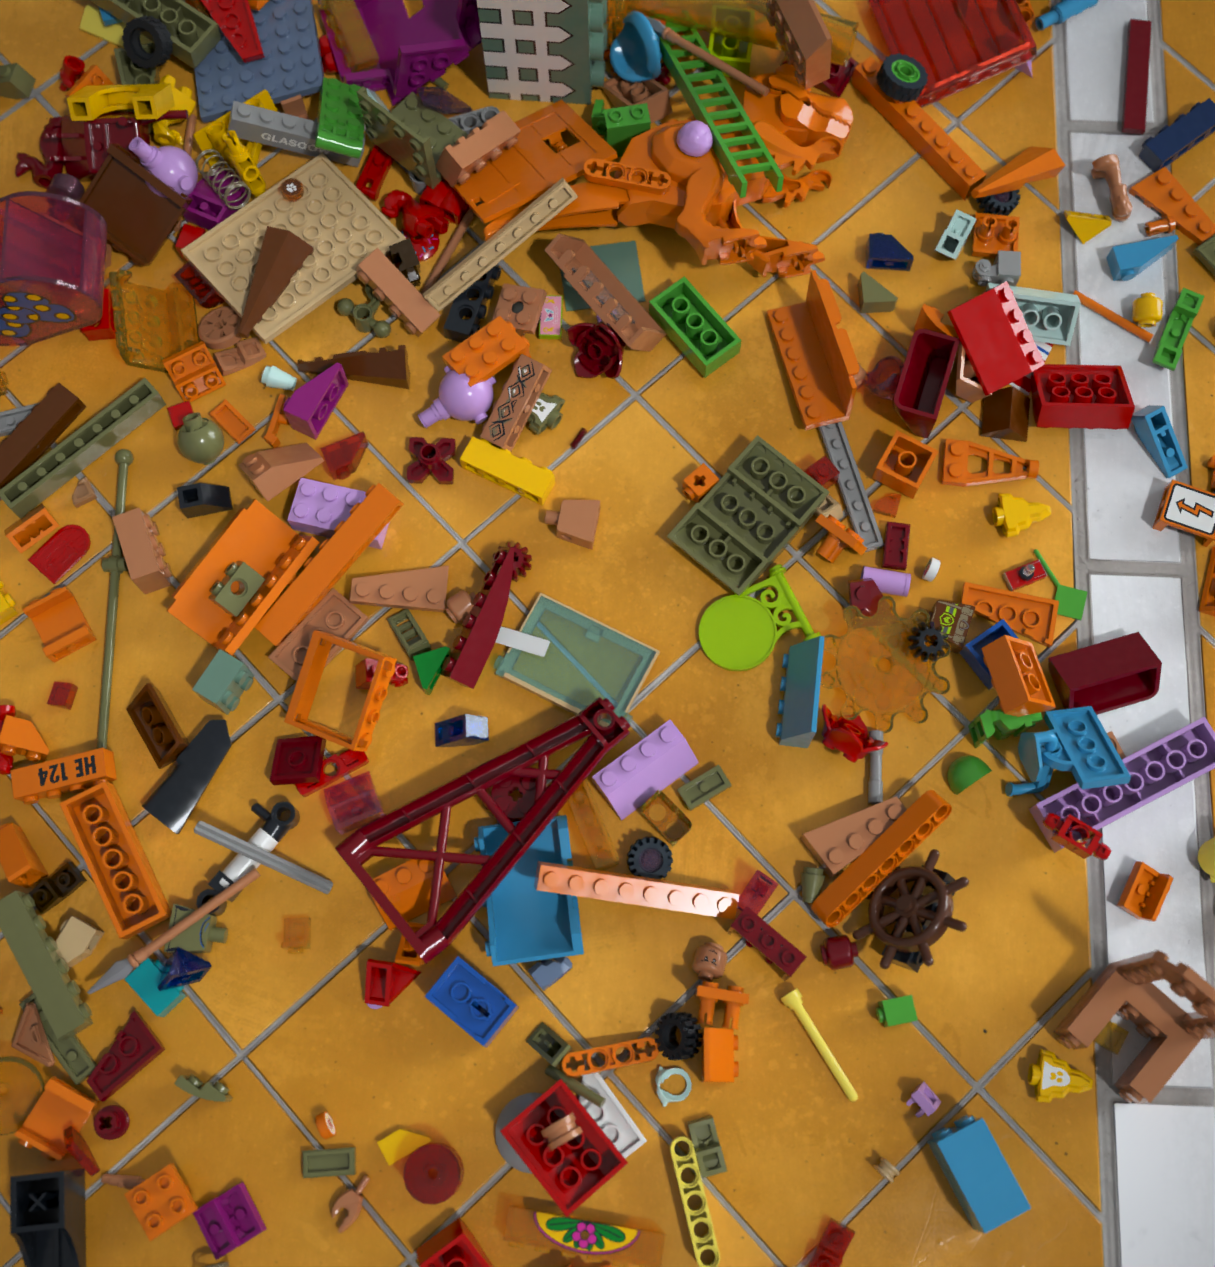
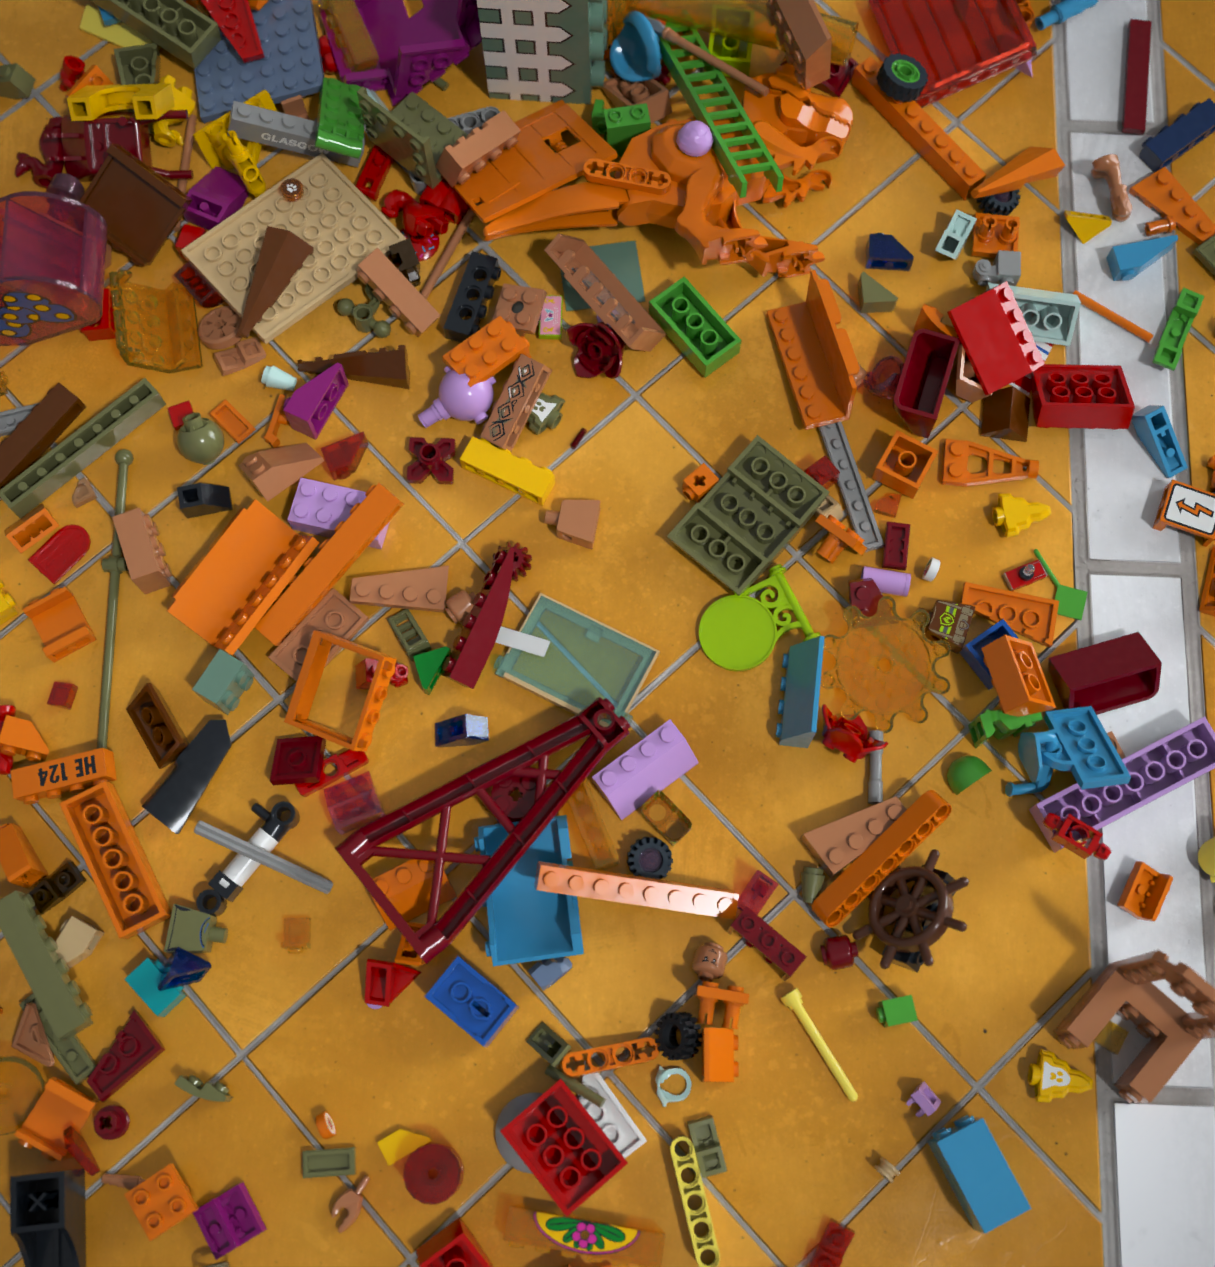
(122, 968): nougat piece -> none
(161, 37): black tyre -> none
(168, 164): lavender piece -> none
(194, 372): orange slope -> none
(230, 187): dark tan piece -> none
(248, 581): olive brick -> none
(442, 101): tile -> none
(500, 244): tan tile -> none
(561, 1131): nougat wheel -> none
(704, 788): olive plate -> none
(927, 652): black gear -> none
(1147, 310): yellow head -> none

